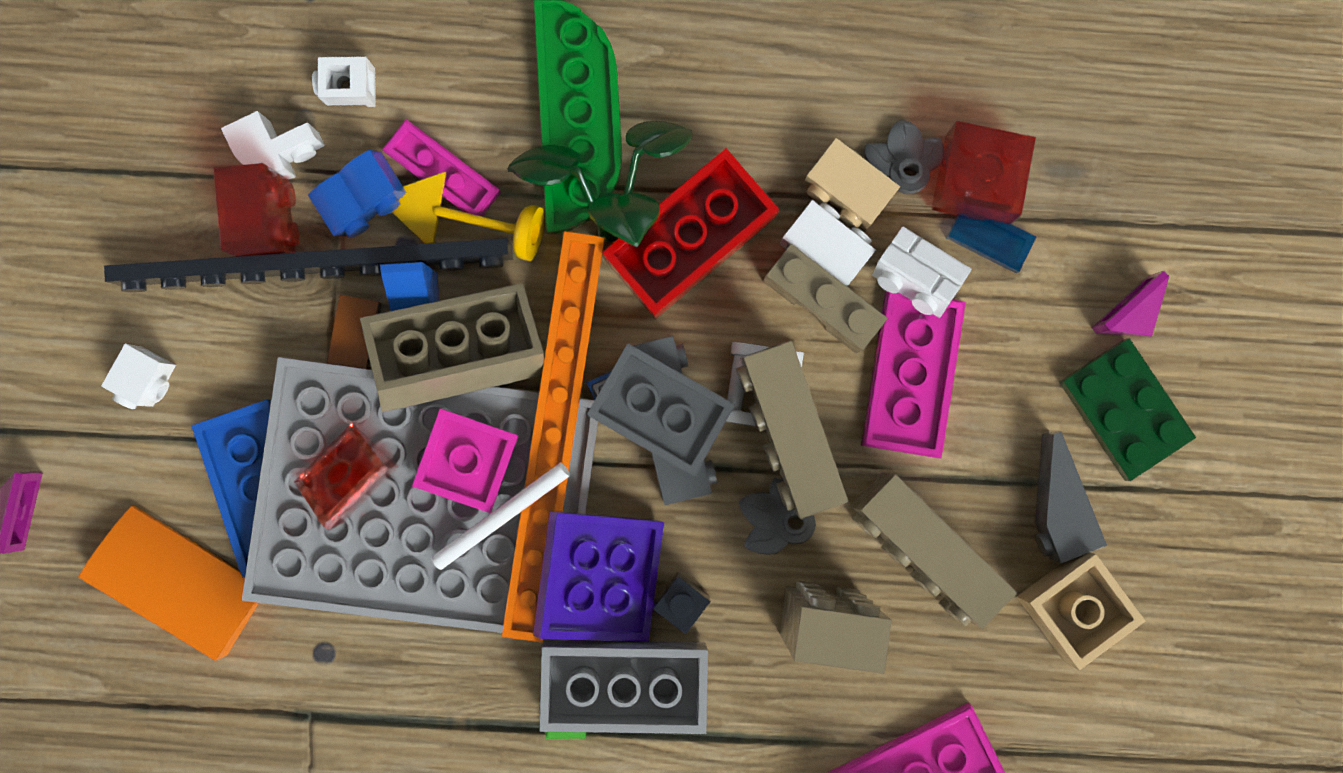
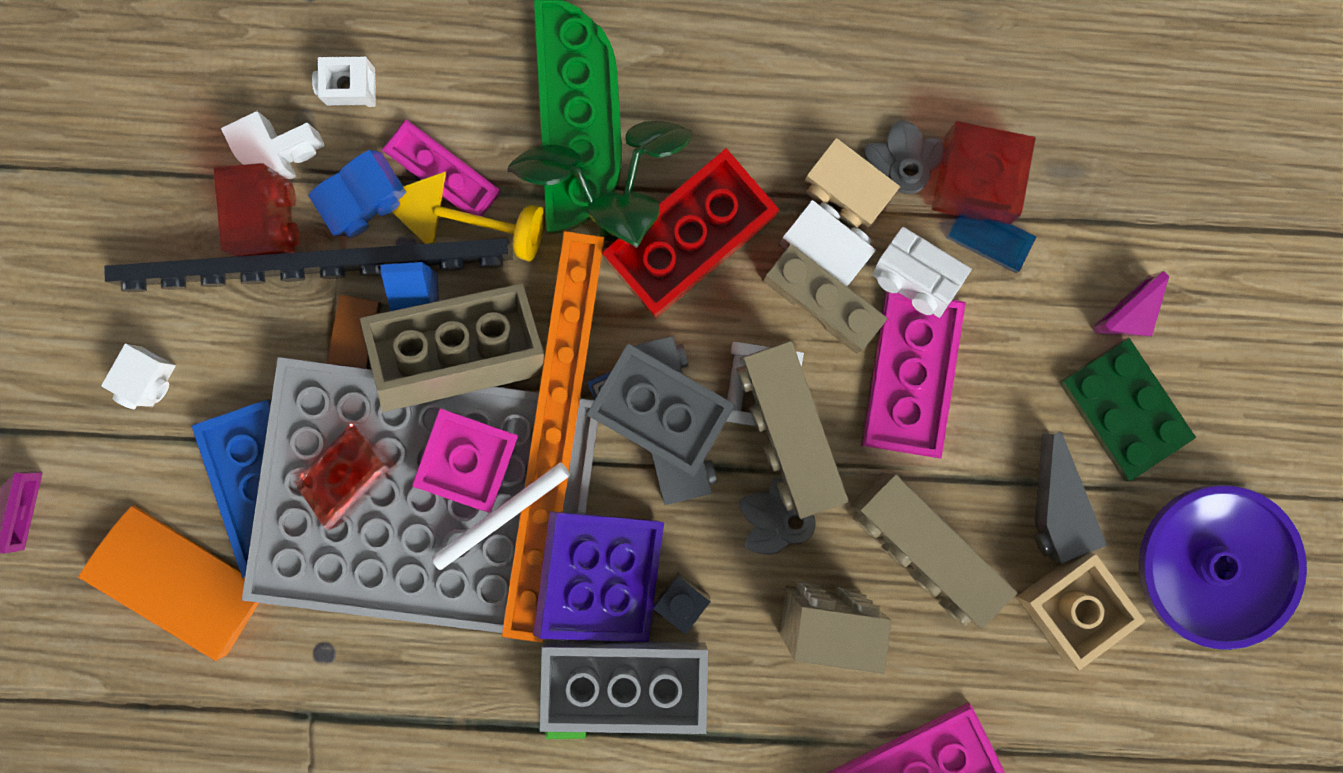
(1222, 567): none -> dark purple dish

